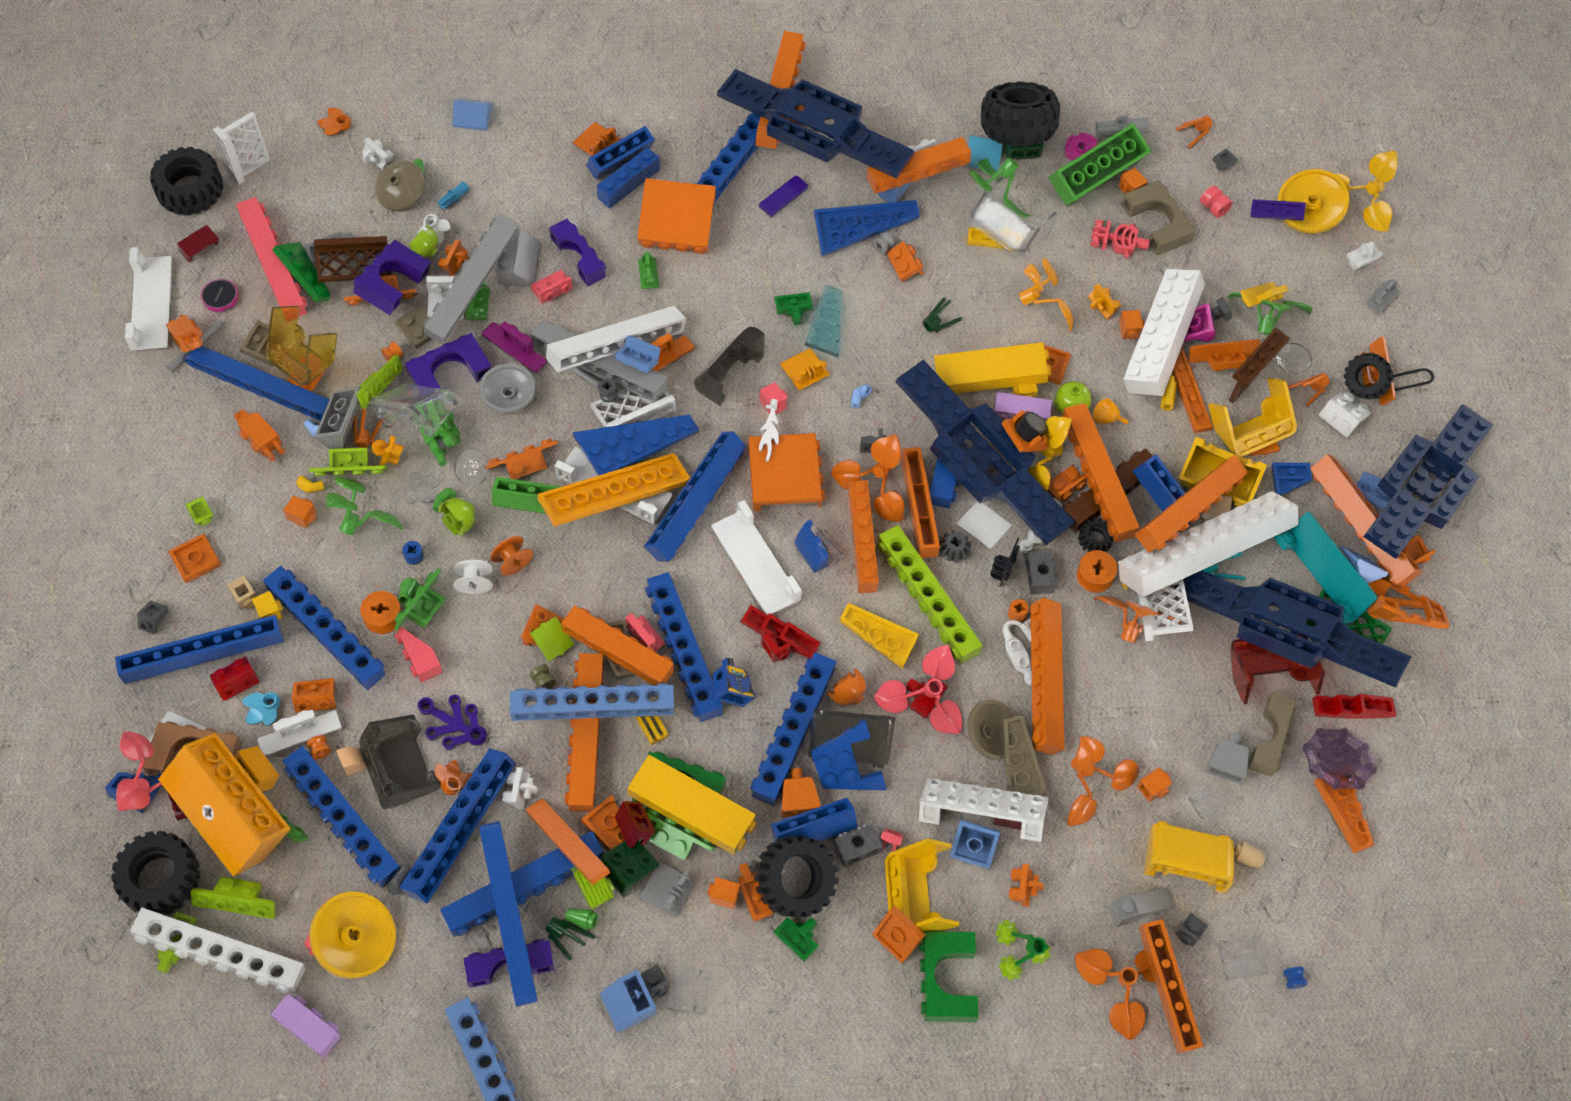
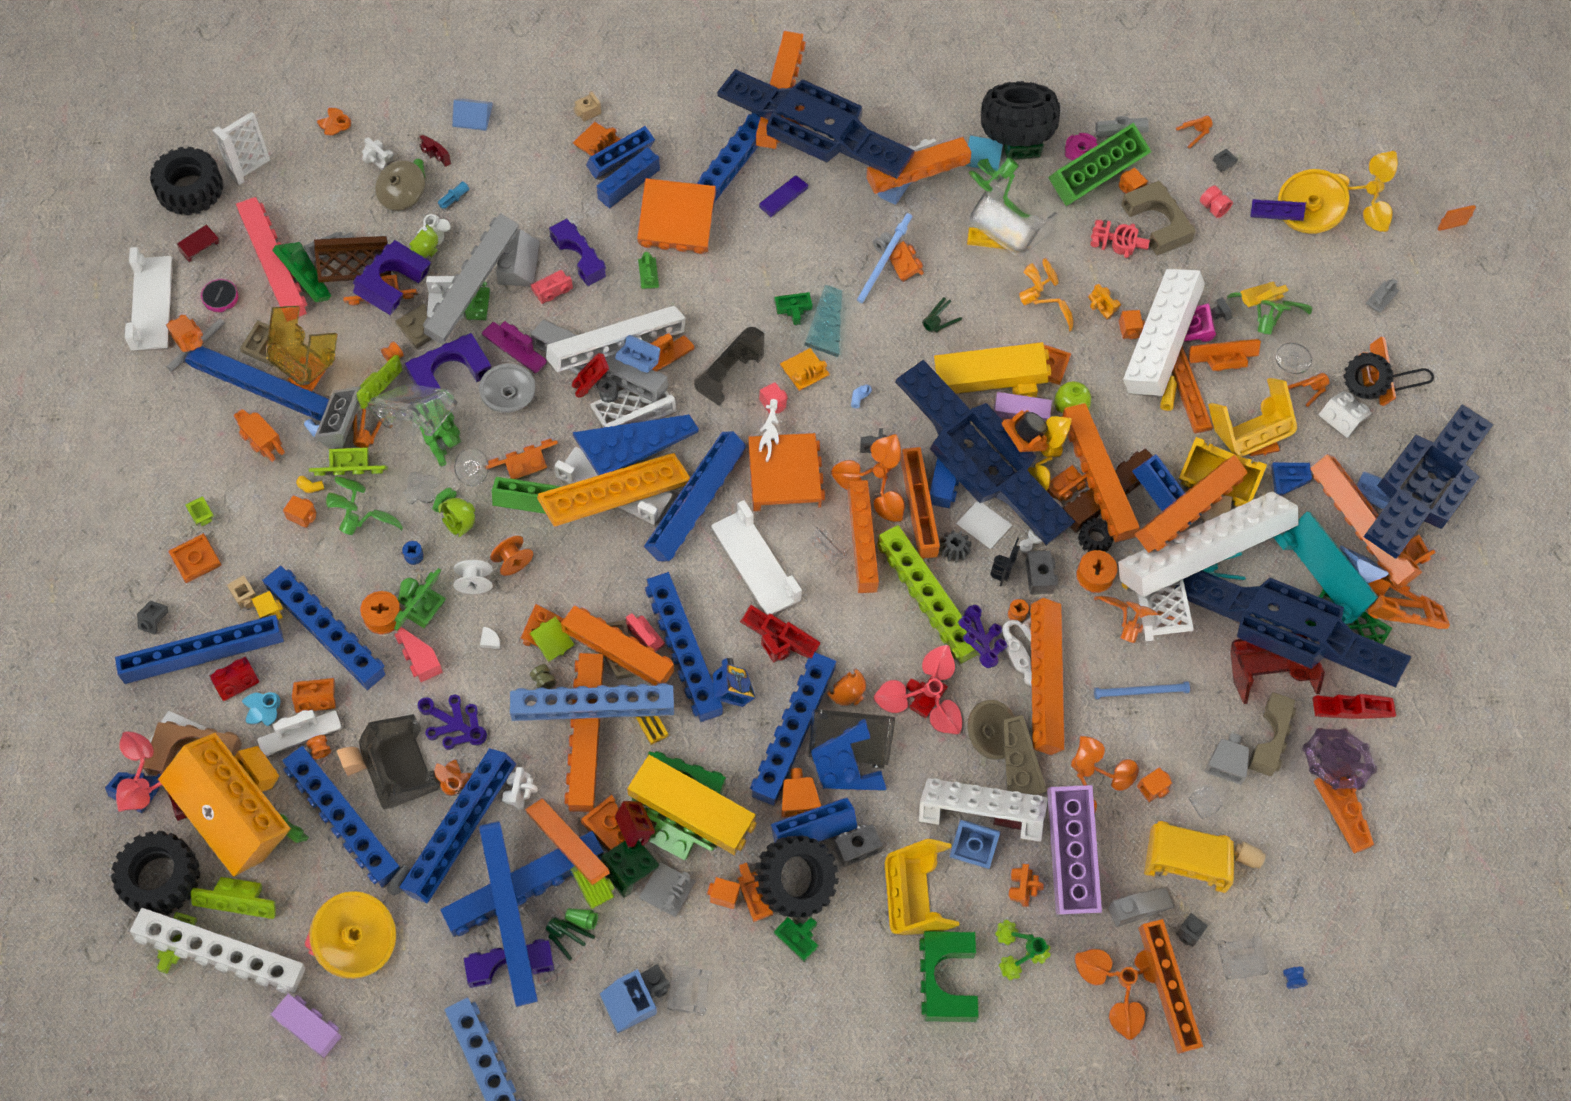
(390, 452): light orange hips -> none
(434, 149): none -> dark red slope
(455, 258): orange hips -> none
(489, 639): none -> white tile
(587, 107): none -> tan brick
(590, 375): none -> red hinge
(811, 547): blue slope -> none
(851, 224): blue wing -> none
(885, 636): yellow wing -> none
(892, 837): coral tile -> none
(898, 934): orange tile -> none
(899, 231): none -> light blue bar
(988, 657): none -> dark purple plant
(1074, 850): none -> lavender brick
(1107, 412): light orange piece -> none
(1185, 687): none -> medium blue bar
(1258, 361): reddish brown fence -> none
(1364, 255): white hips -> none
(1456, 217): none -> orange piece

